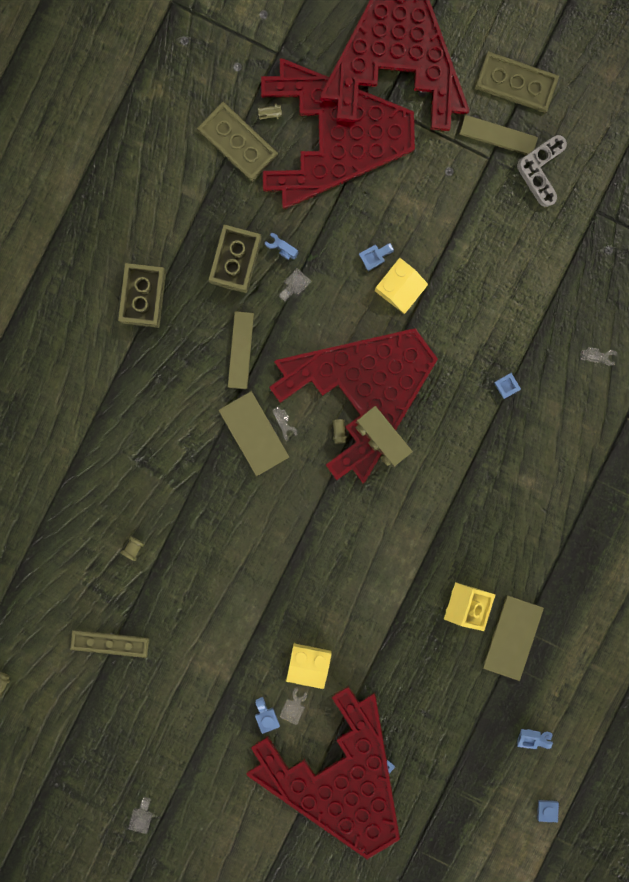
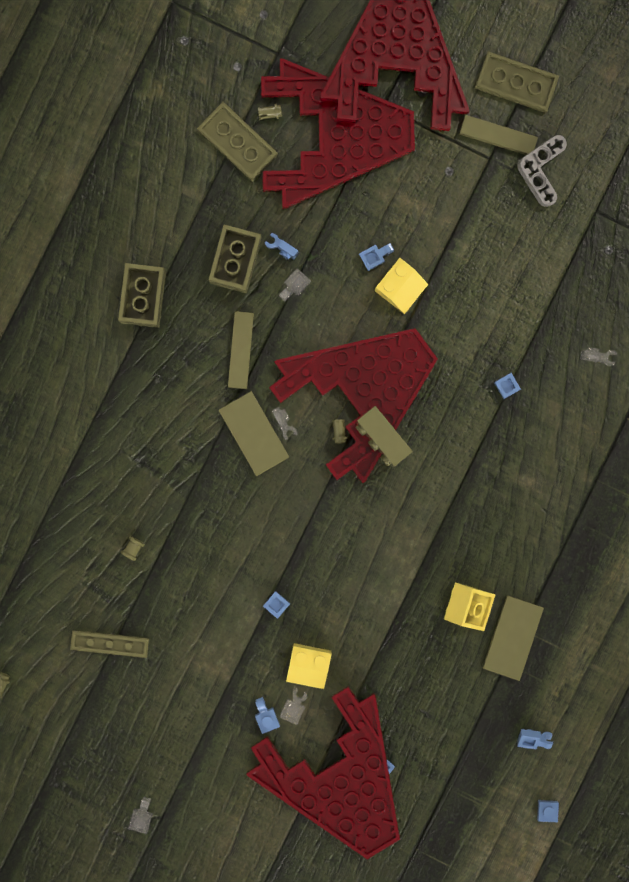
(276, 604): none -> medium blue plate

